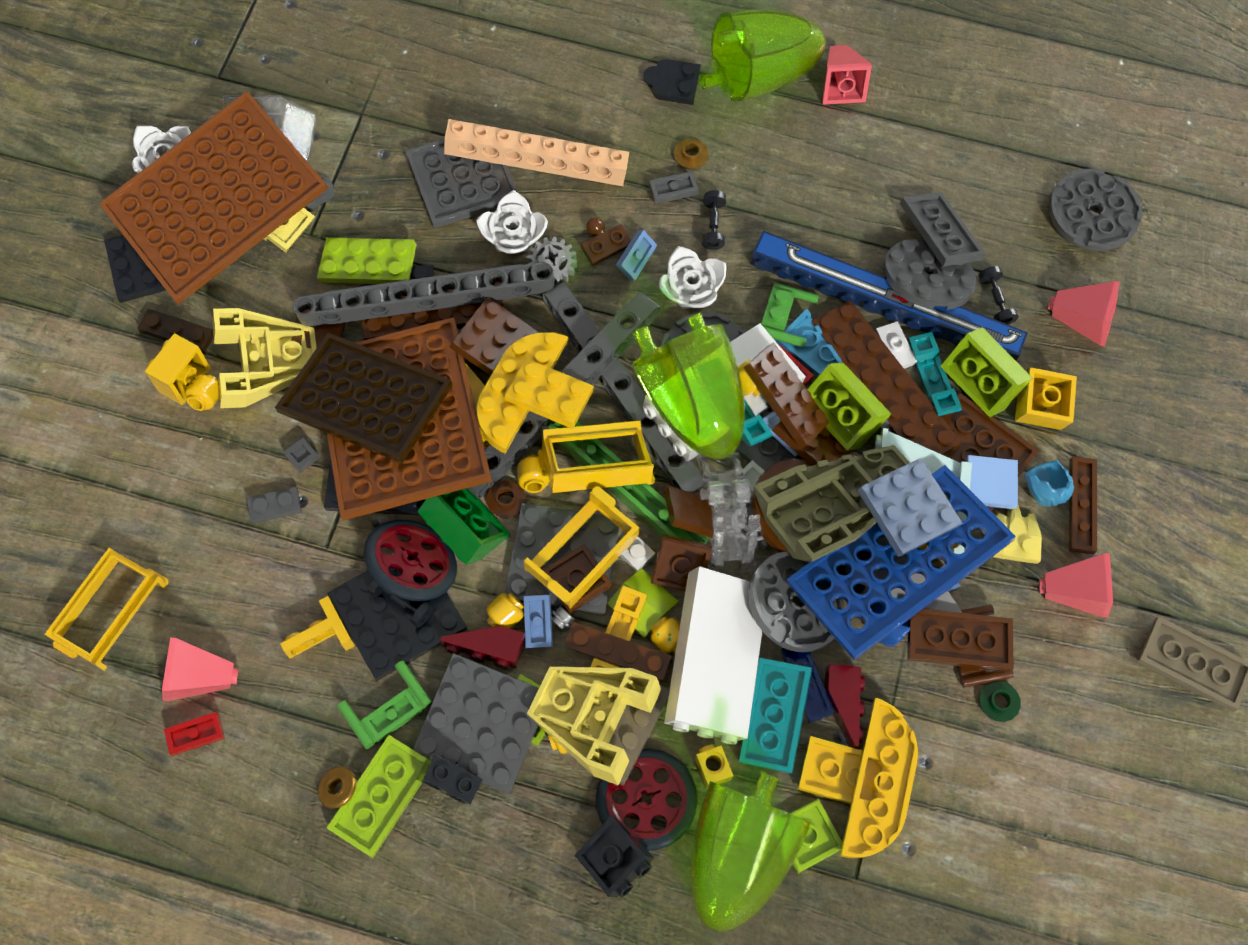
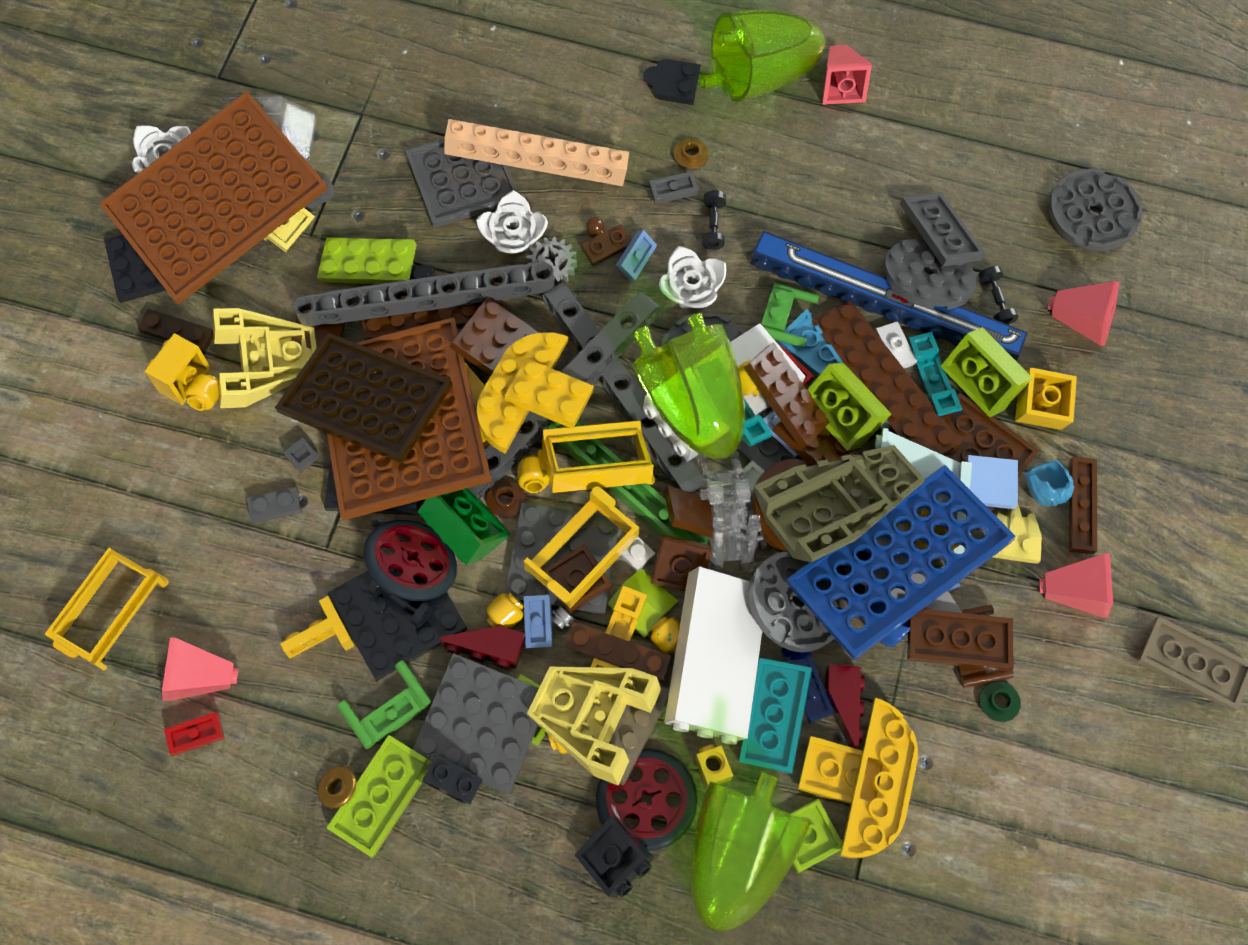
(909, 507): sand blue plate -> none

